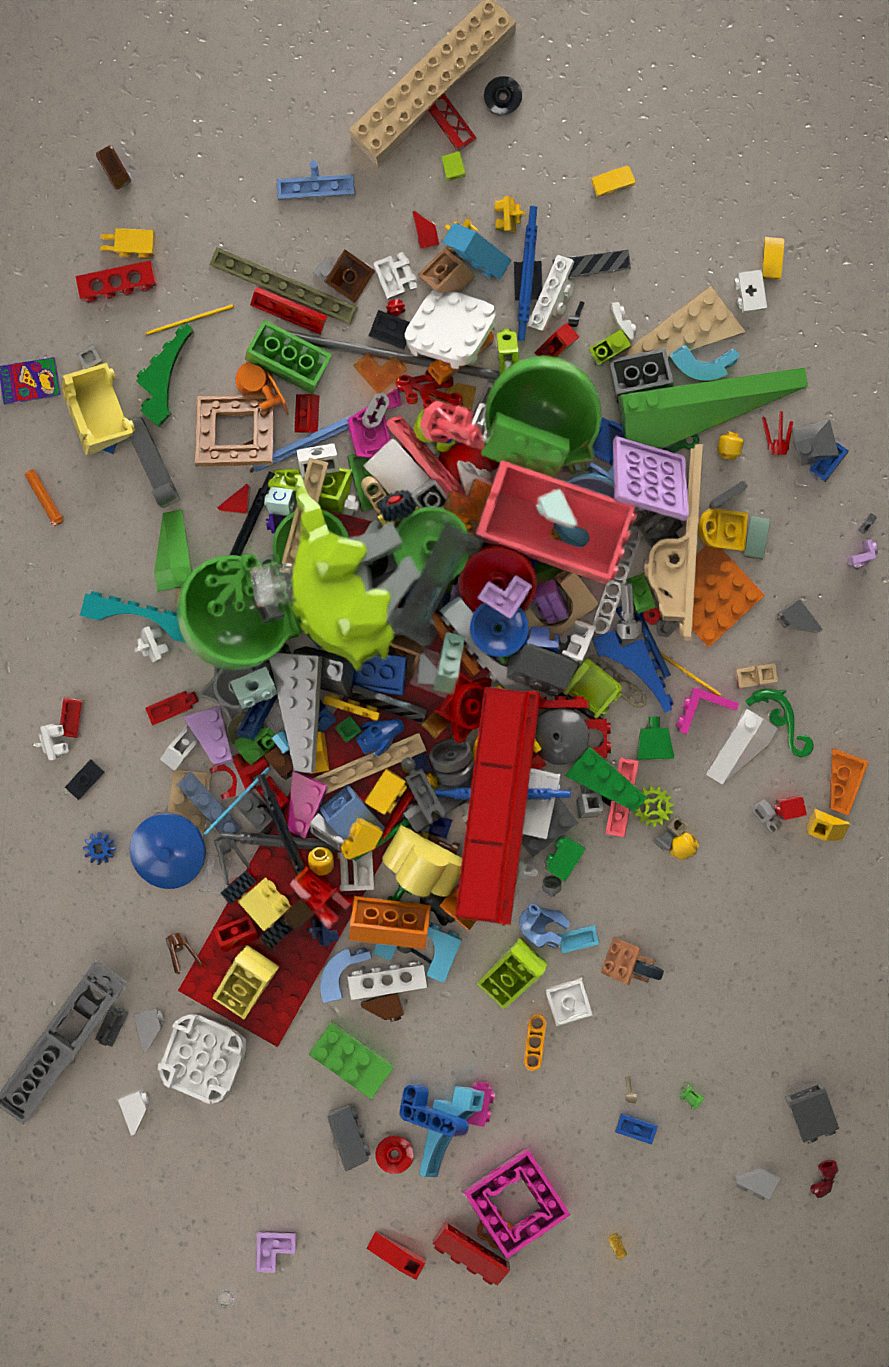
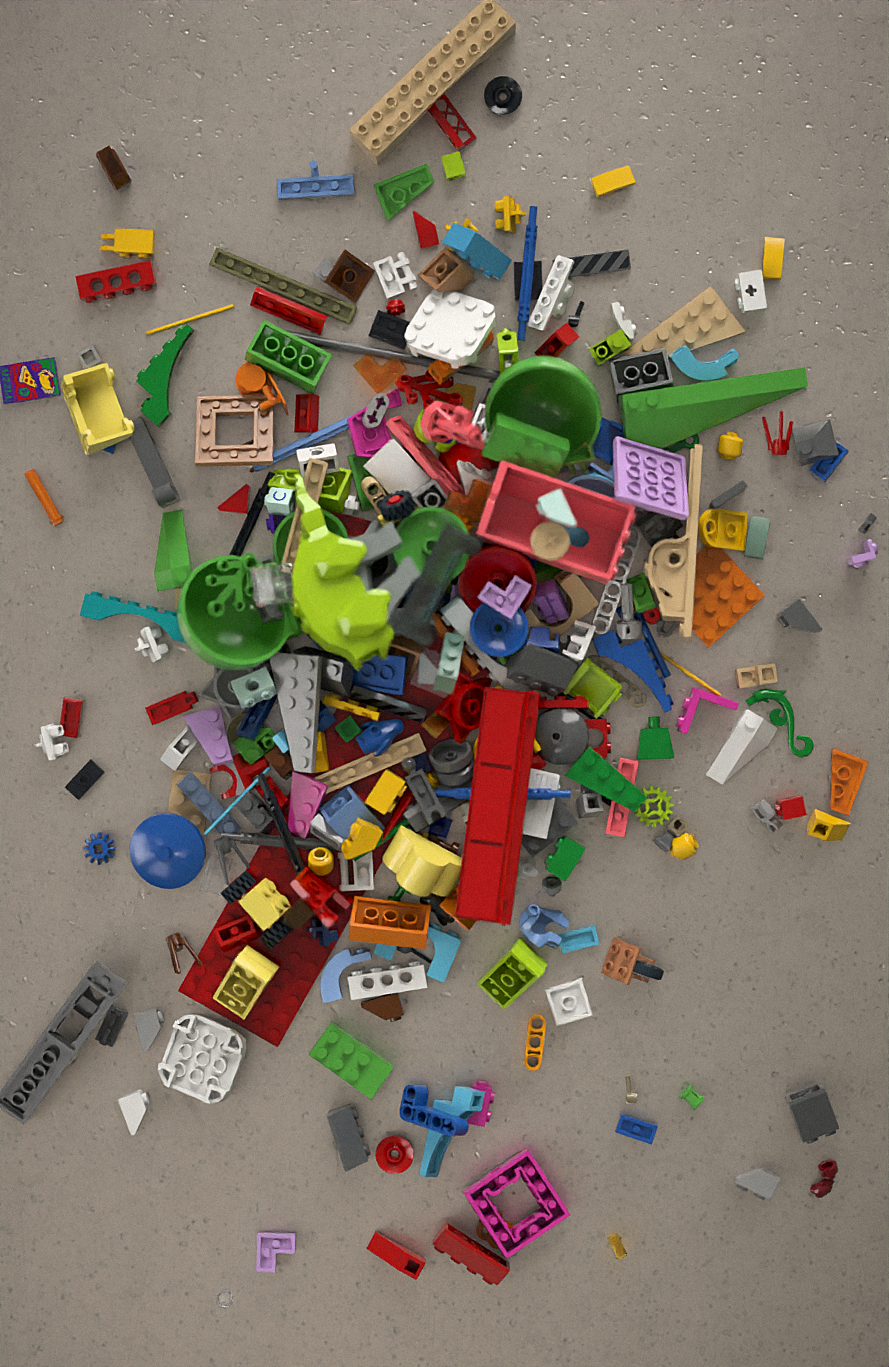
(402, 188): none -> bright green wing
(550, 541): none -> tan tile

